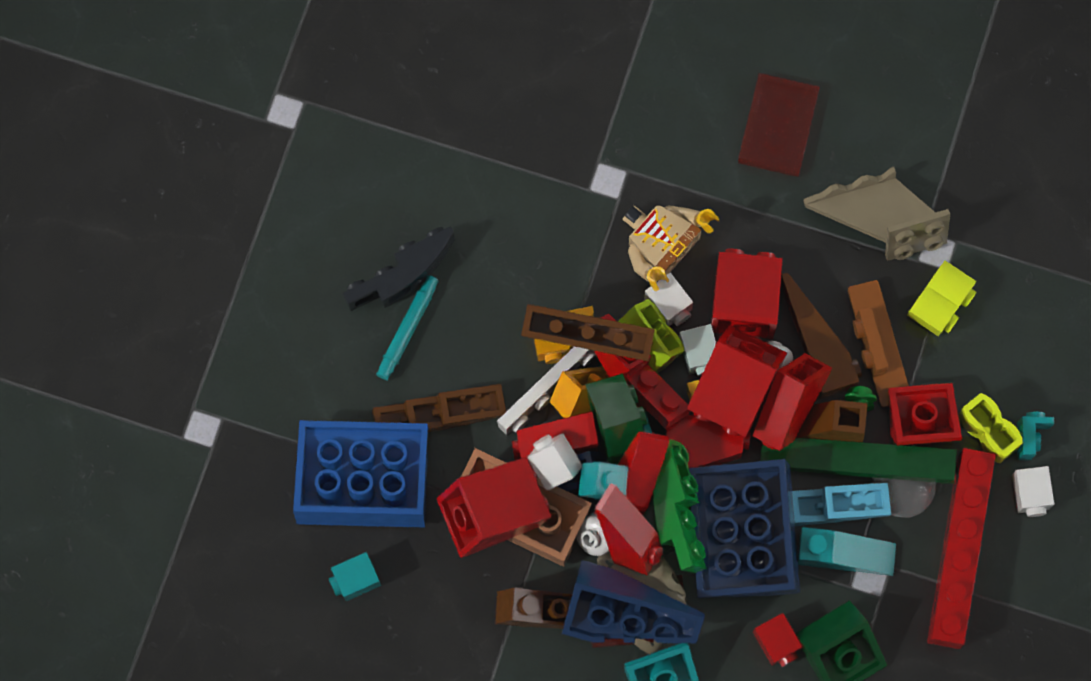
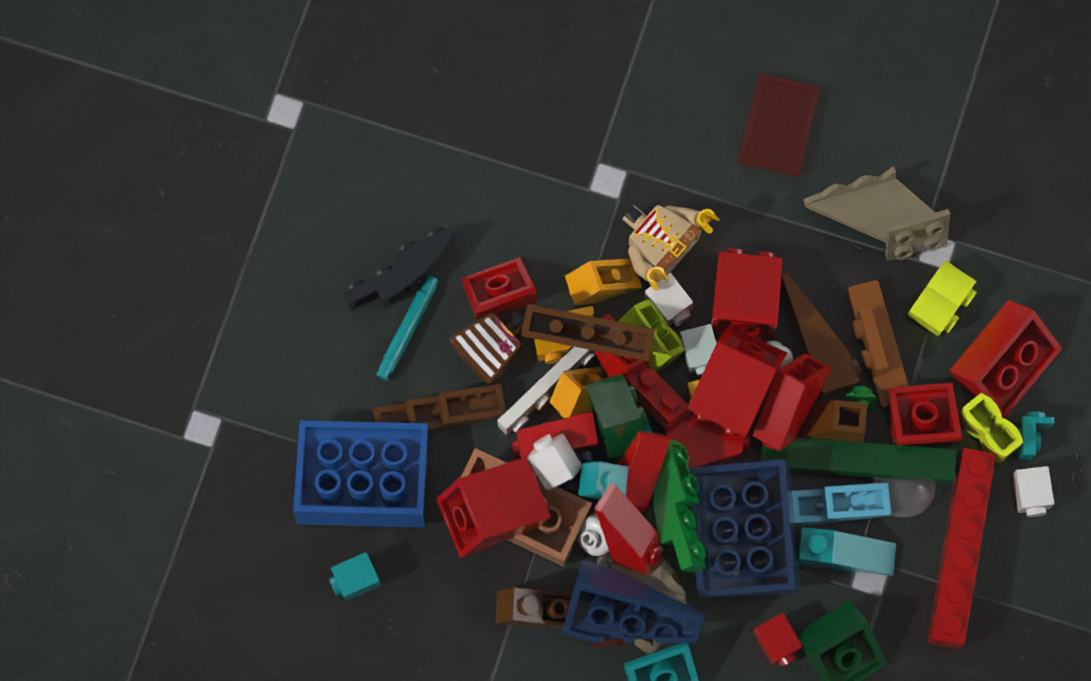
(489, 345): none -> reddish brown torso
(500, 289): none -> red slope
(602, 281): none -> light orange slope
(1007, 357): none -> red slope

